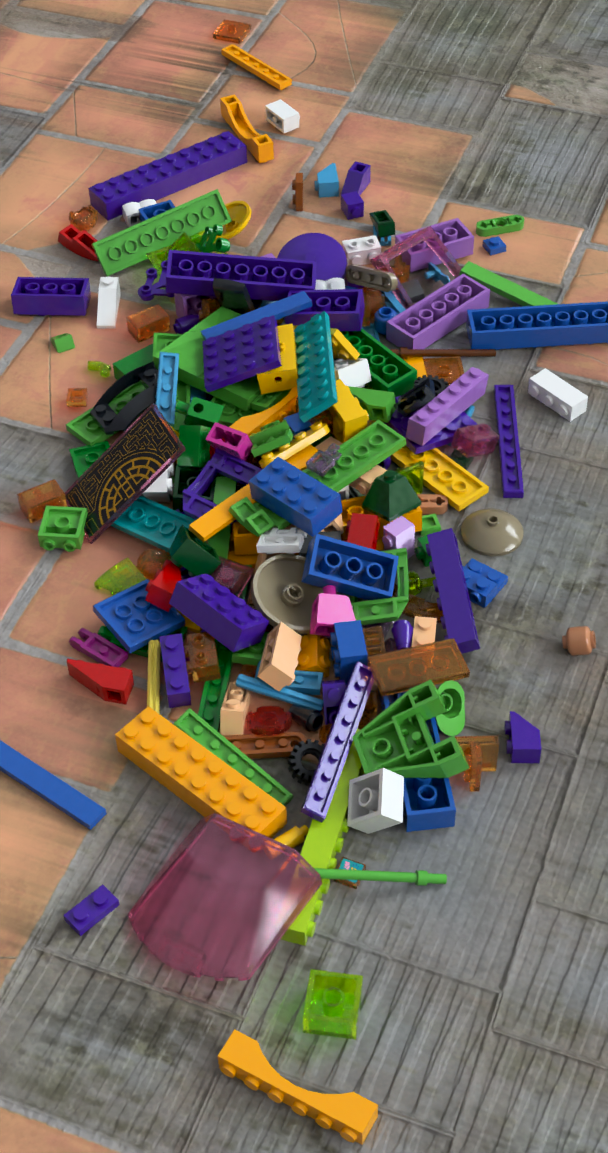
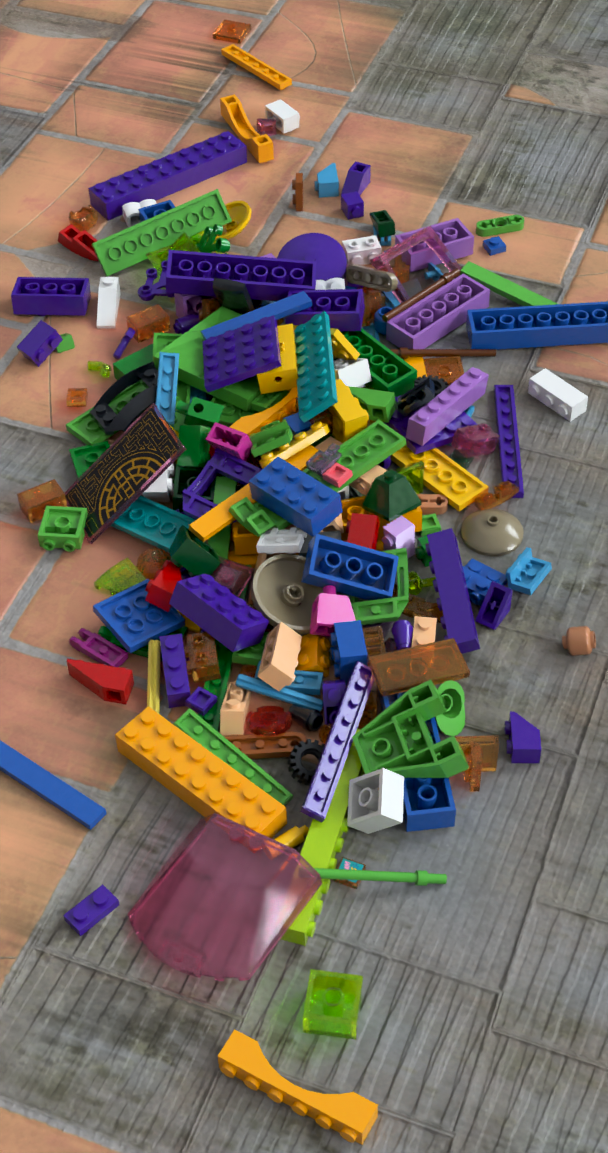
(39, 343): none -> dark purple brick
(124, 342): none -> dark purple bar
(201, 701): none -> dark purple tile
(266, 126): none -> clear pink slope
(337, 475): none -> coral tile
(443, 280): none -> reddish brown bar
(495, 605): none -> dark purple slope
(502, 493): none -> clear orange slope
(527, 572): none -> dark azure bracket

